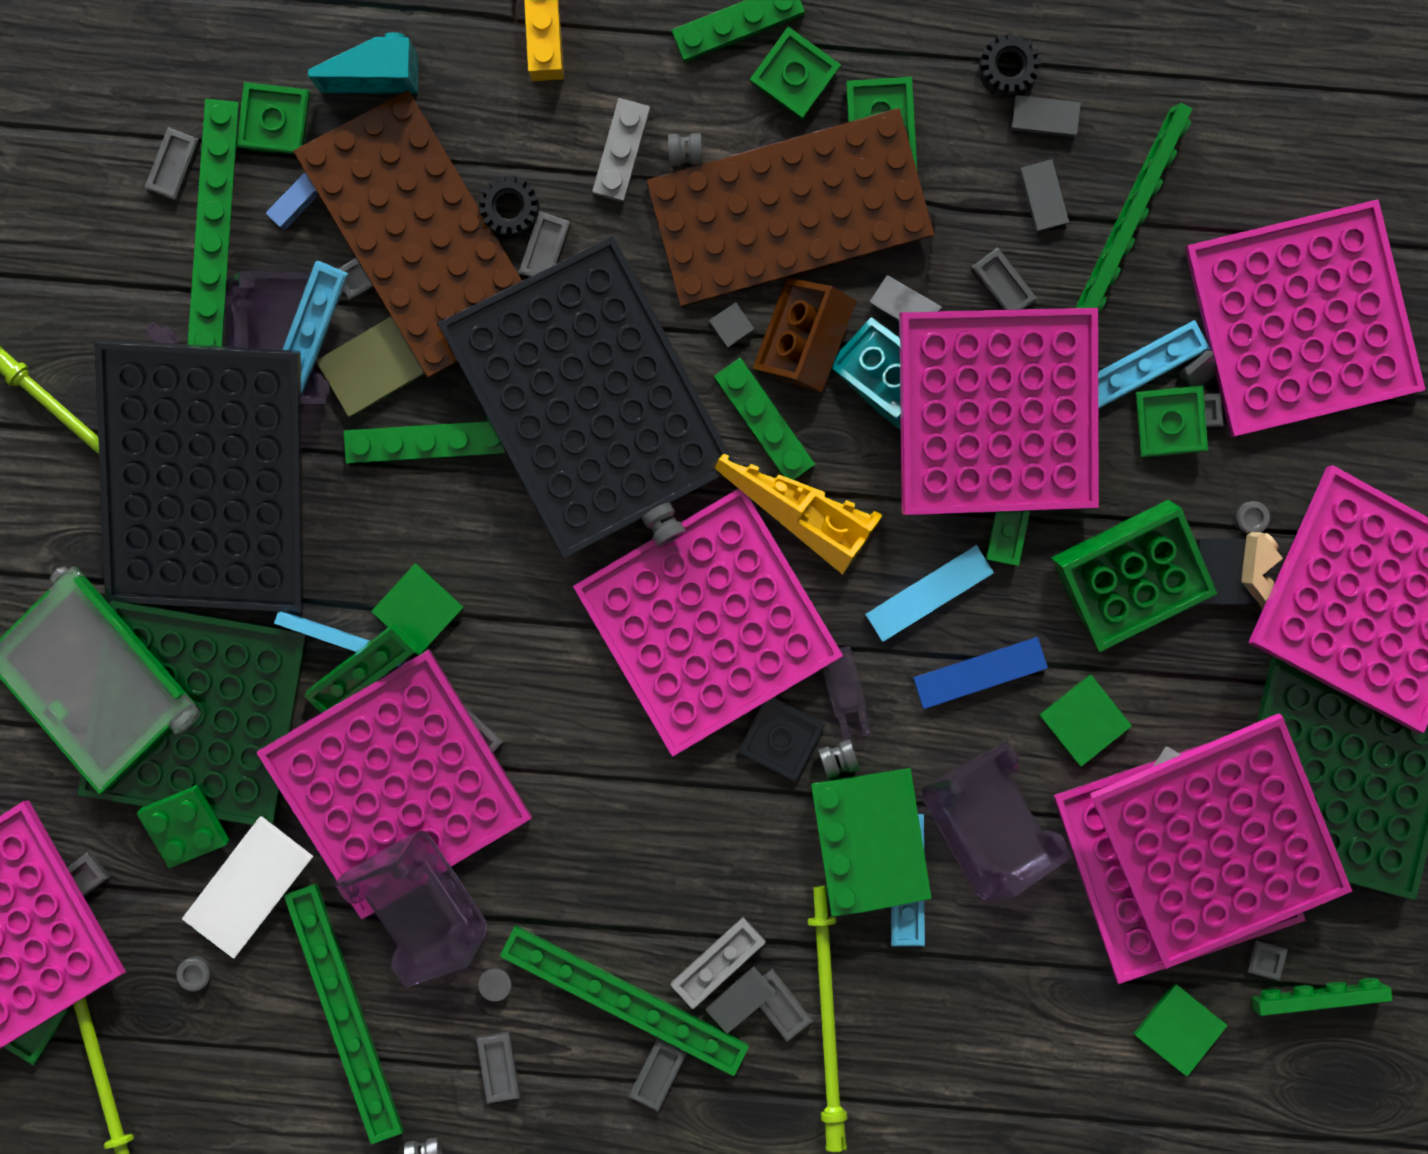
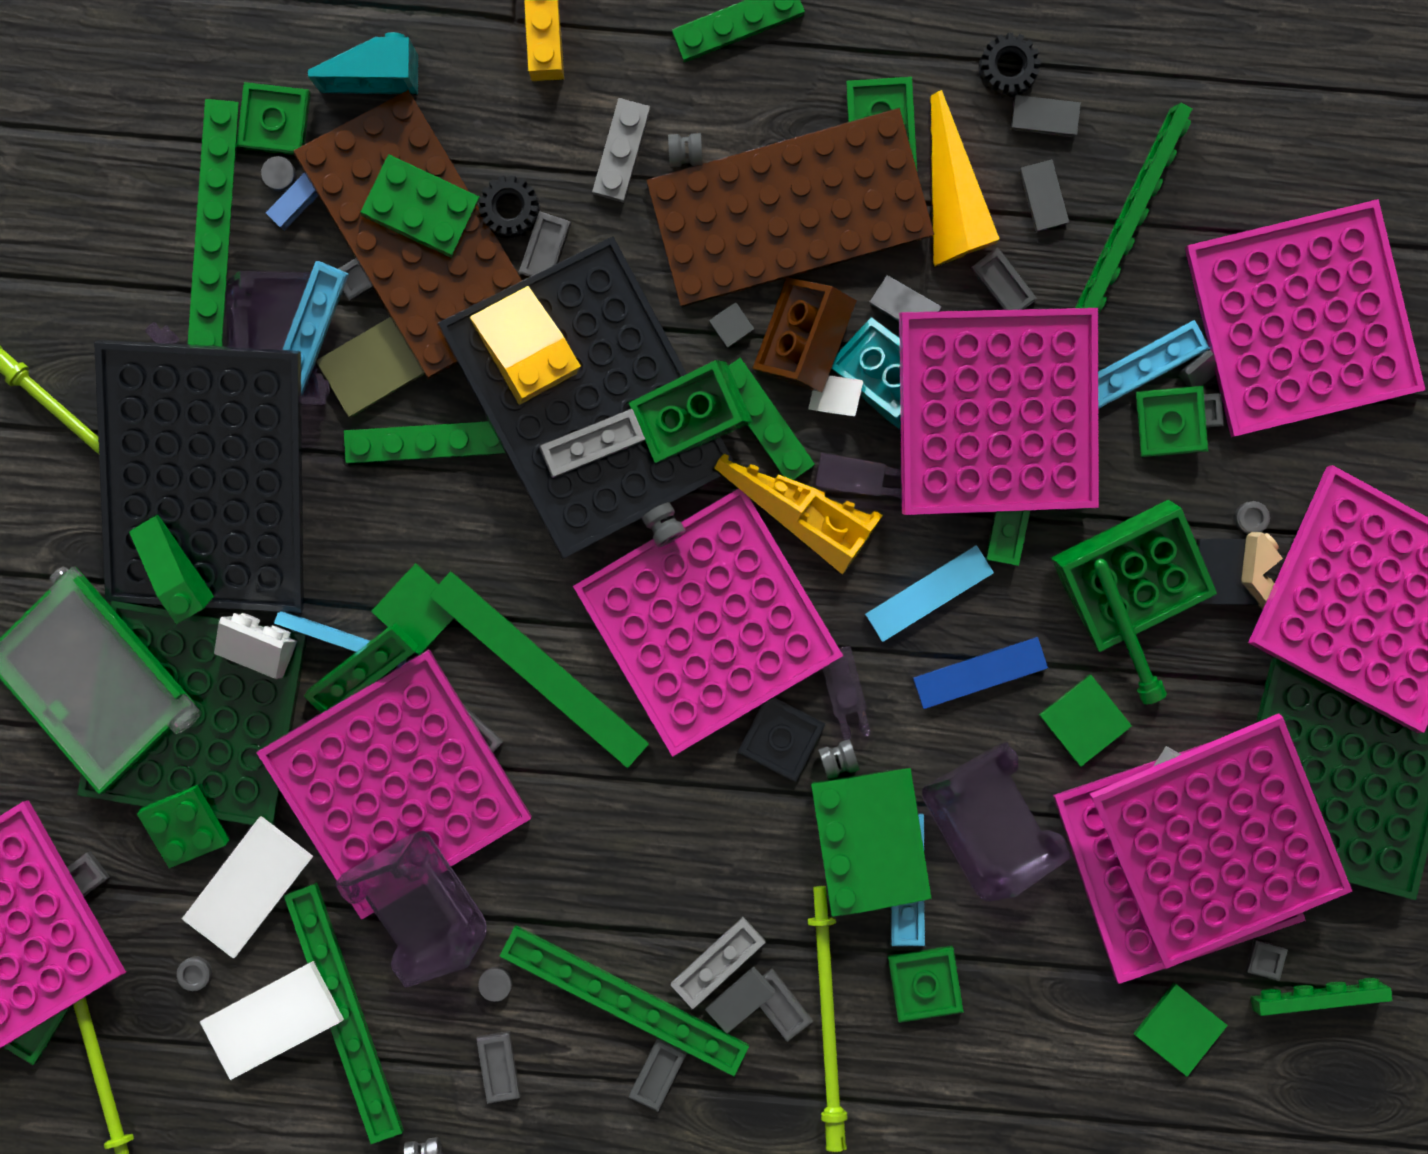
(170, 570): none -> green slope
(172, 164): flat silver tile -> none
(254, 646): none -> white slope
(271, 1020): none -> white tile
(278, 173): none -> flat silver tile
(419, 206): none -> green plate
(525, 344): none -> slope
(539, 669): none -> green tile
(592, 443): none -> light grey plate
(691, 411): none -> green slope
(795, 73): green plate -> none
(838, 396): none -> white sticker
(856, 476): none -> clear purple hinge
(925, 984): none -> green tile
(959, 210): none -> yellow wedge
(1150, 688): none -> green piece

